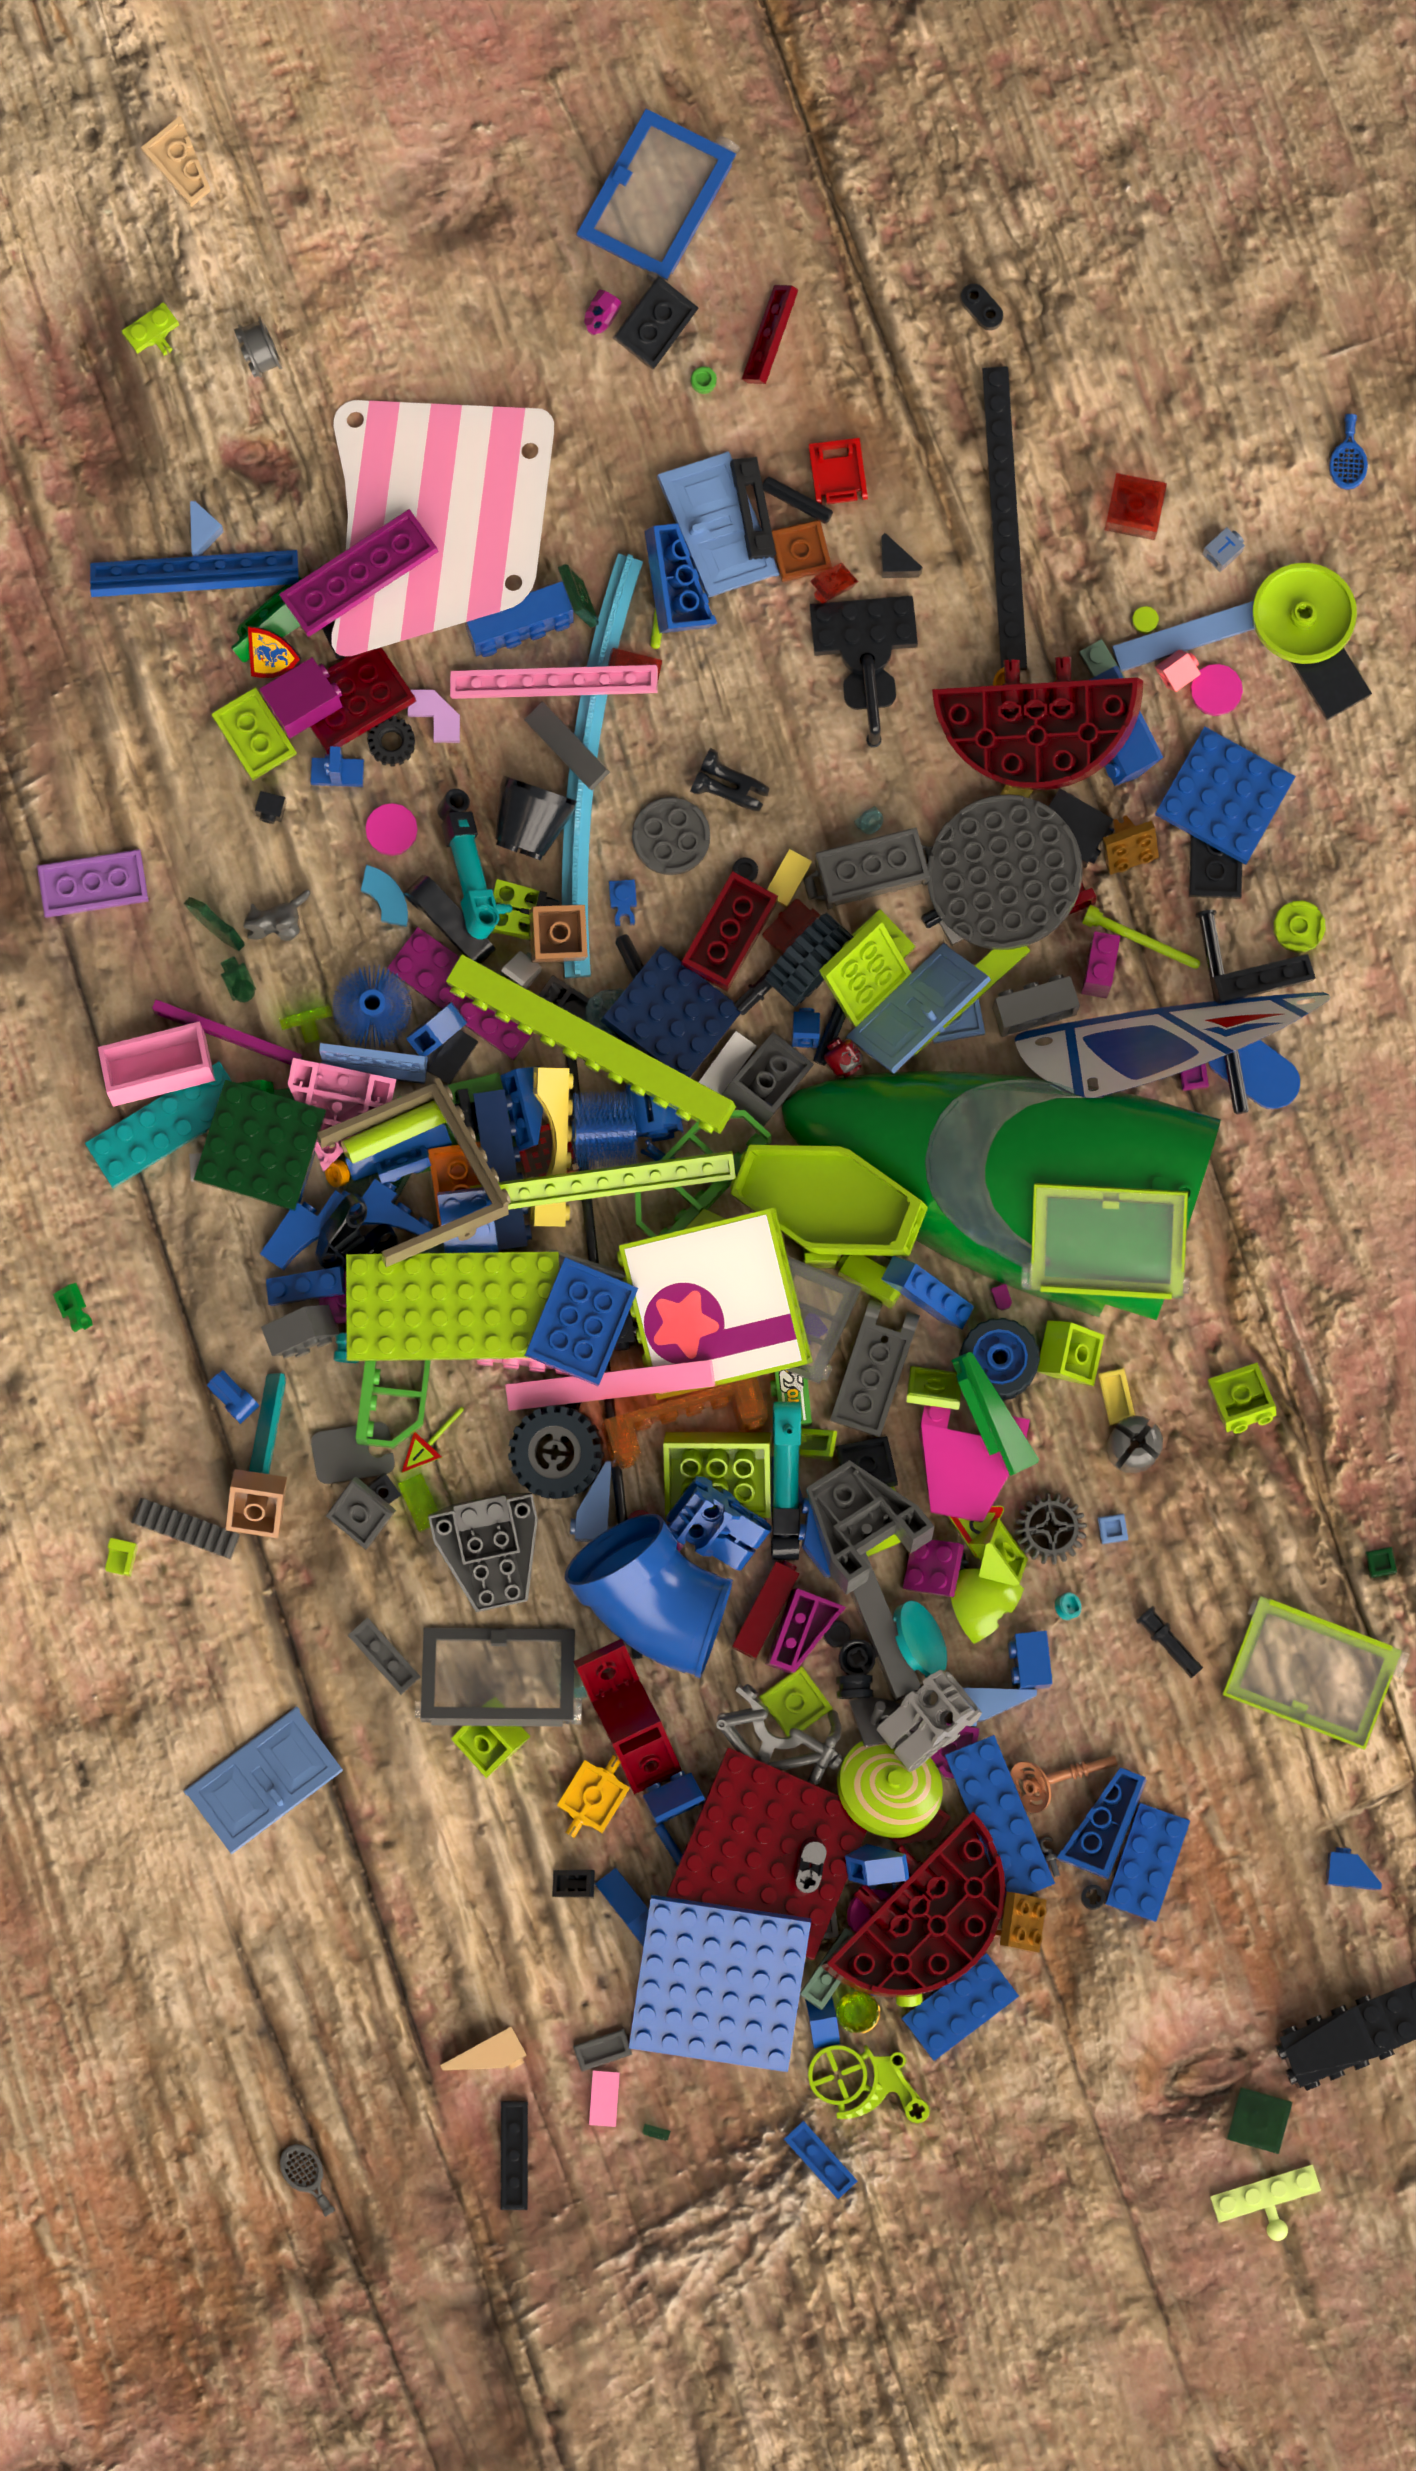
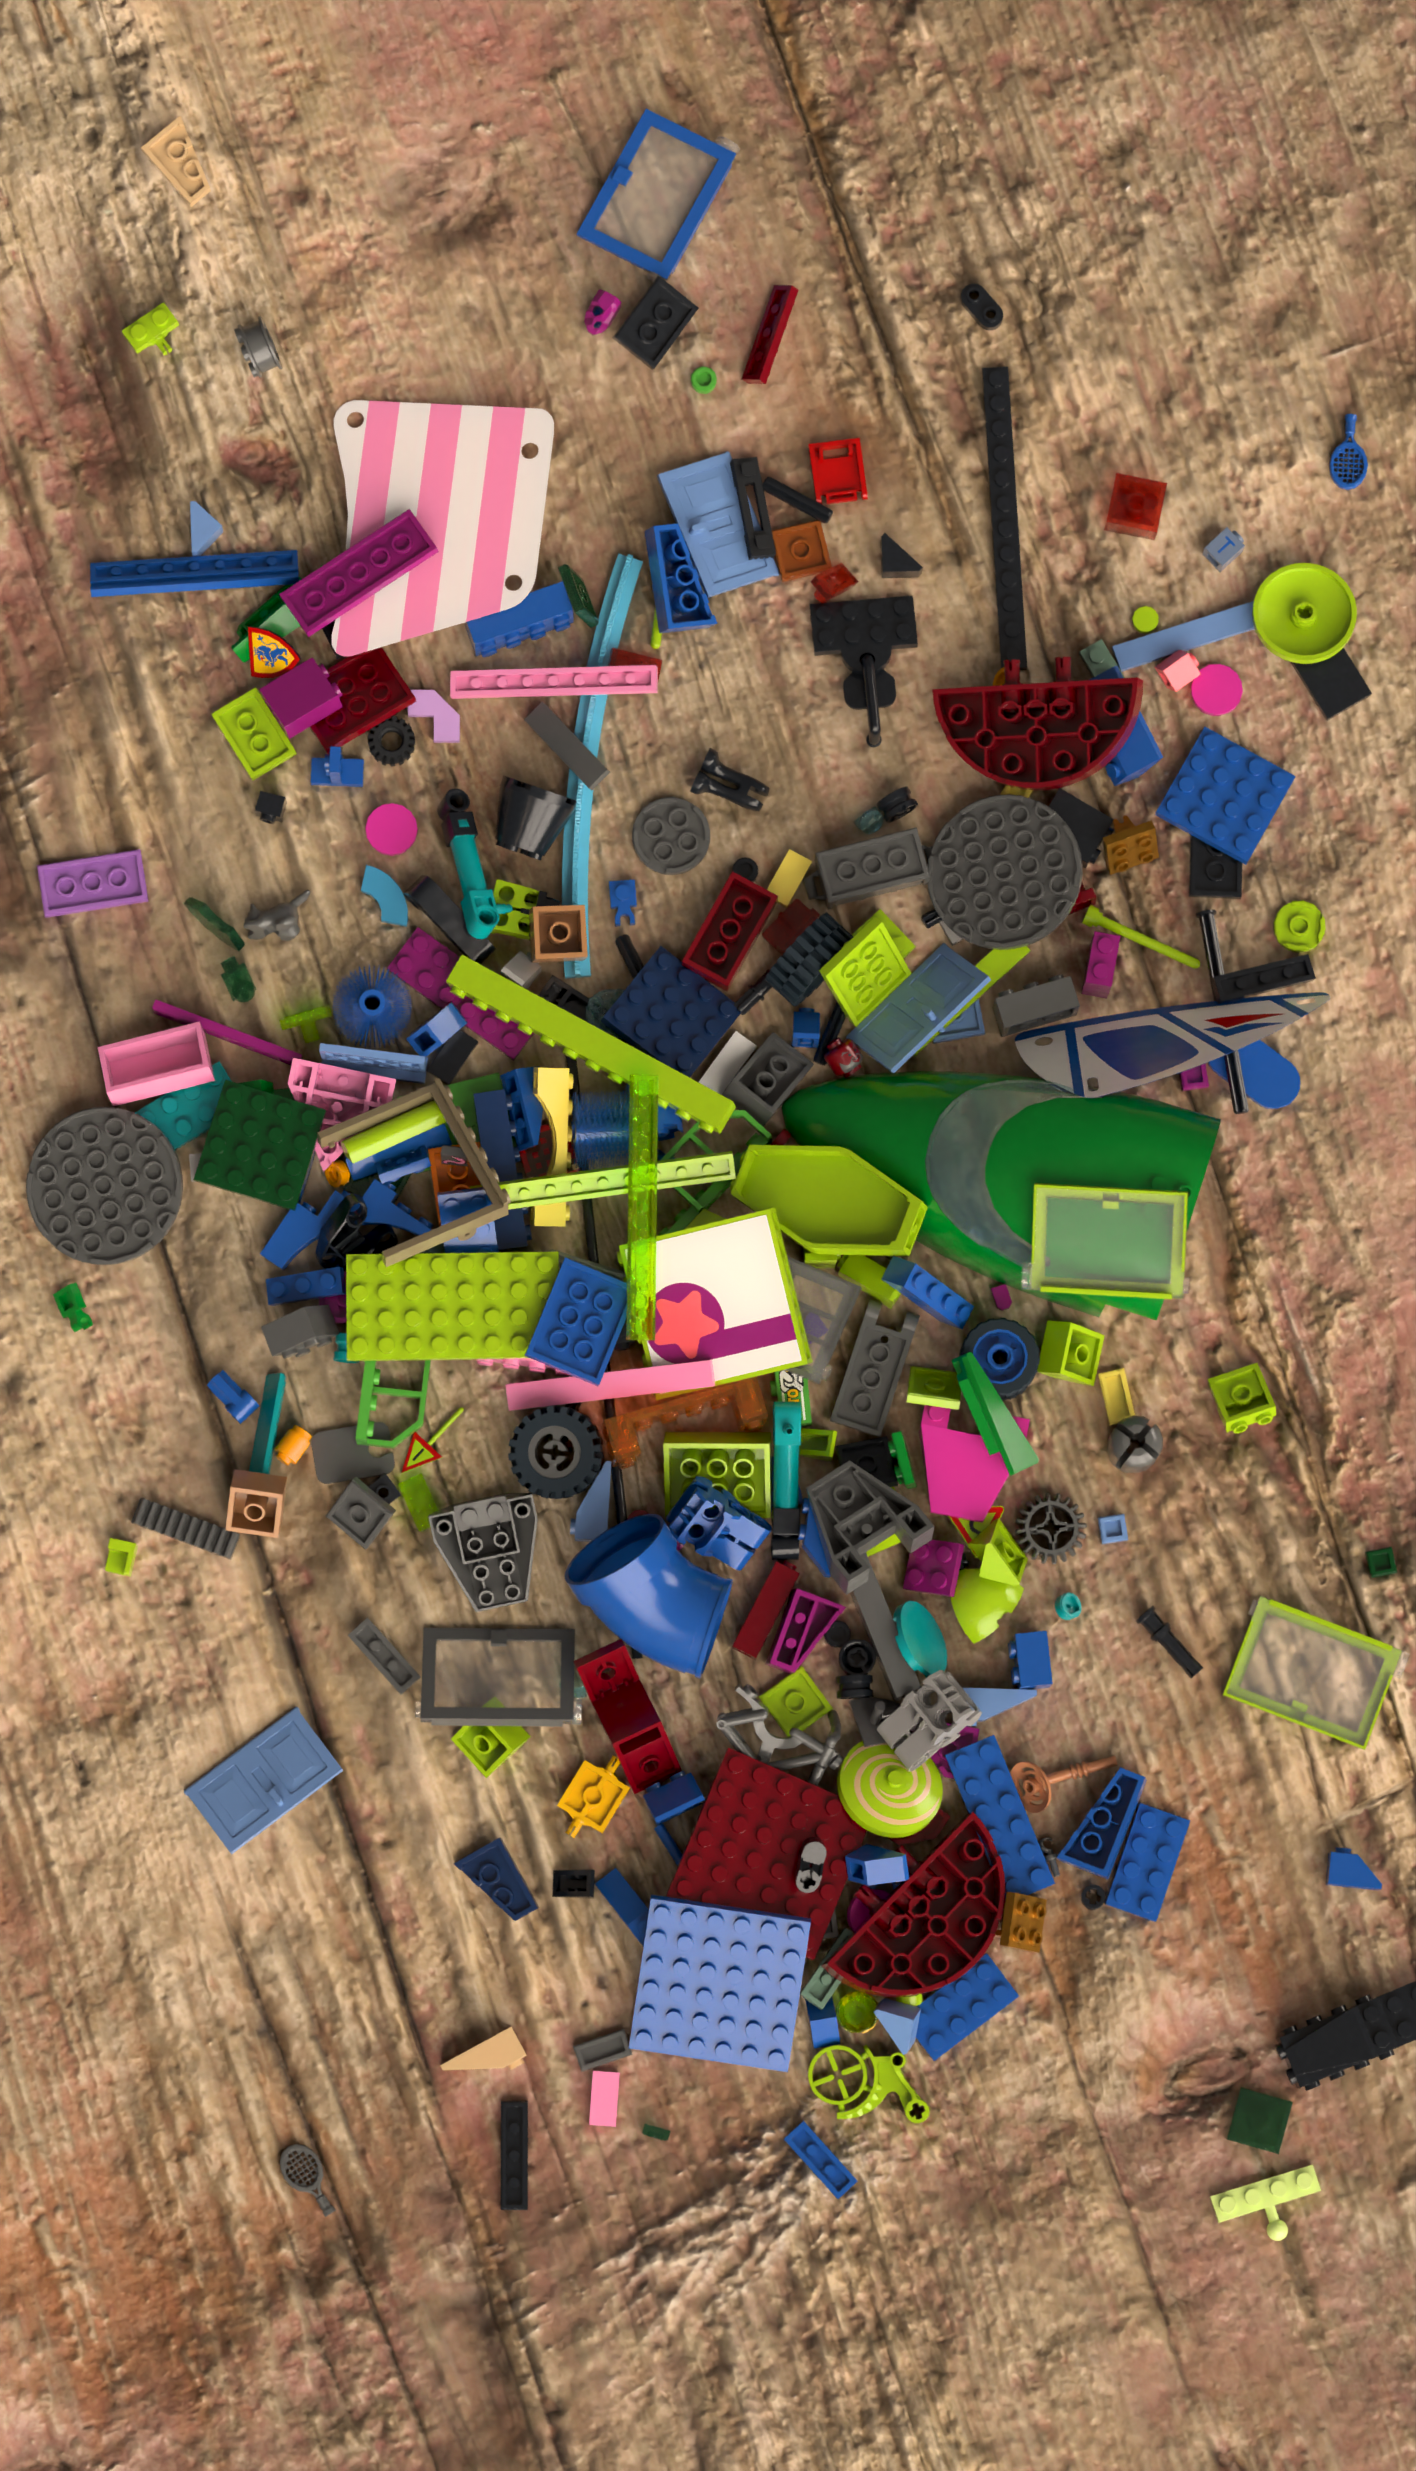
(104, 1186): none -> dark grey tile
(292, 1445): none -> light orange brick
(453, 1156): none -> dark grey tile
(468, 1108): black hinge -> none
(499, 1878): none -> dark blue wing
(642, 1207): none -> clear neon green plate
(782, 1138): none -> dark red tile
(897, 804): none -> black wheel
(899, 1450): none -> green tile
(899, 2021): none -> medium blue slope

